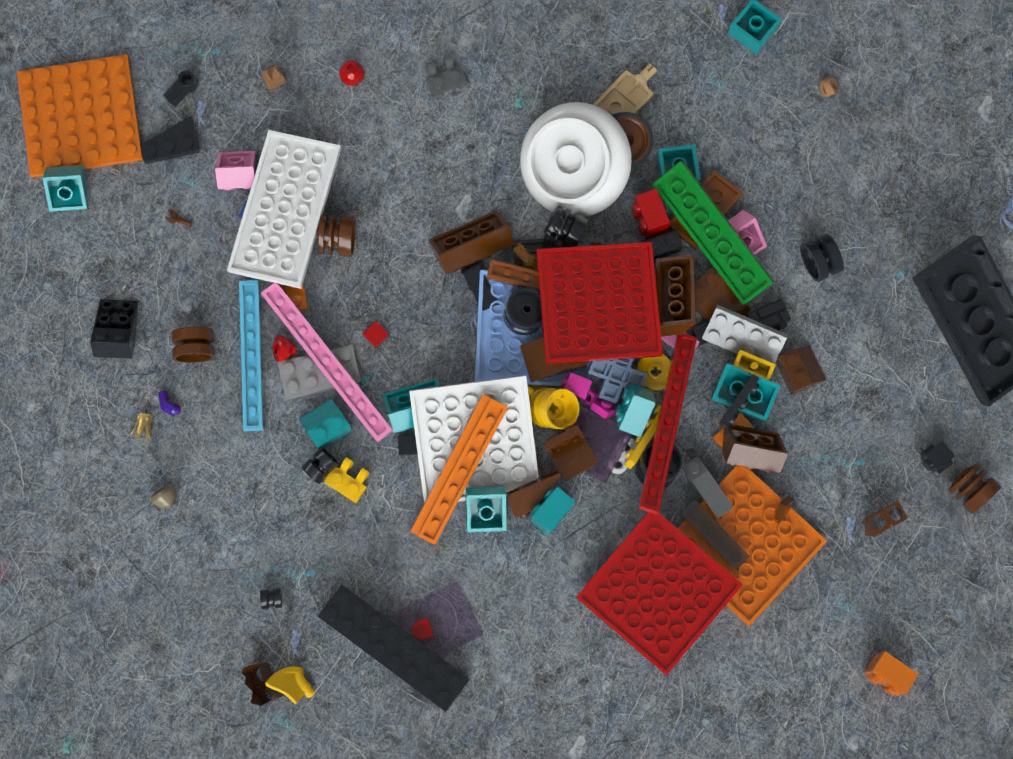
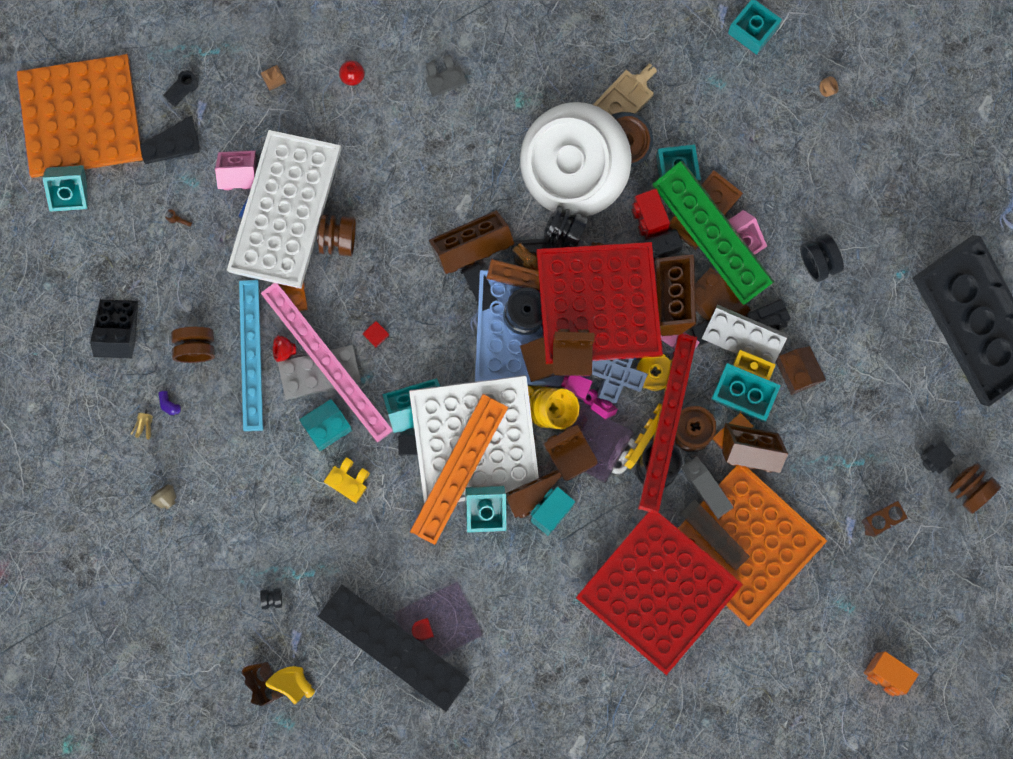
(320, 465): black wheel -> none
(572, 352): none -> reddish brown bracket
(635, 409): brick -> none
(705, 428): none -> reddish brown wheel
(740, 401): black plate -> none
(783, 508): reddish brown tile -> none

